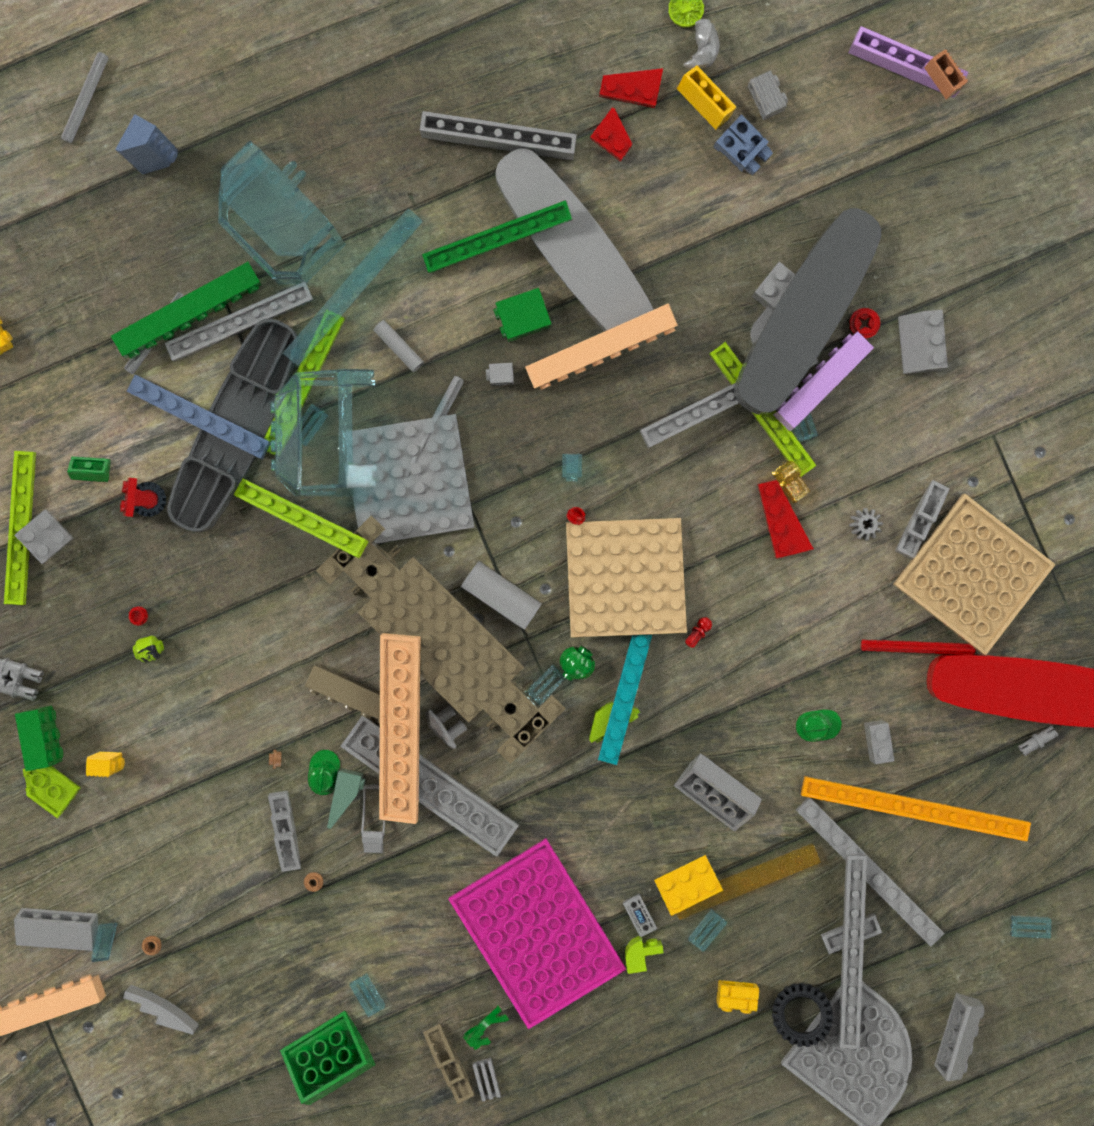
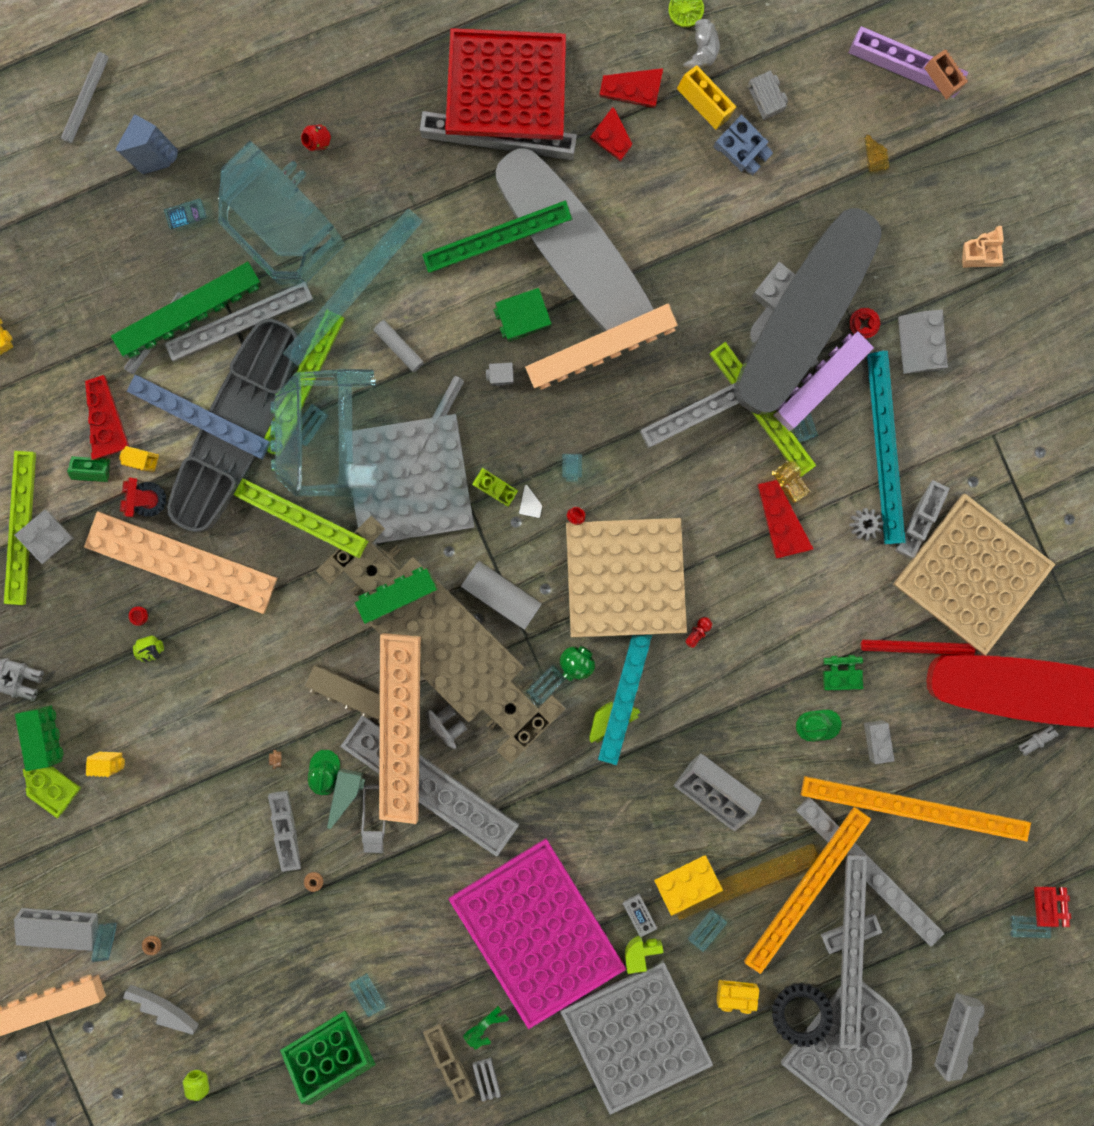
(106, 428): none -> red wing
(139, 459): none -> yellow brick
(180, 562): none -> light nougat plate
(185, 213): none -> clear light blue tile
(196, 1085): none -> lime head
(315, 137): none -> red head
(396, 595): none -> green brick
(494, 487): none -> lime slope
(506, 84): none -> red plate
(530, 504): none -> white sticker
(636, 1037): none -> light grey plate
(807, 890): none -> light orange plate
(843, 679): none -> green plate
(876, 155): none -> clear yellow tile
(886, 447): none -> teal plate
(984, 251): none -> light nougat slope
(1046, 907): none -> red plate

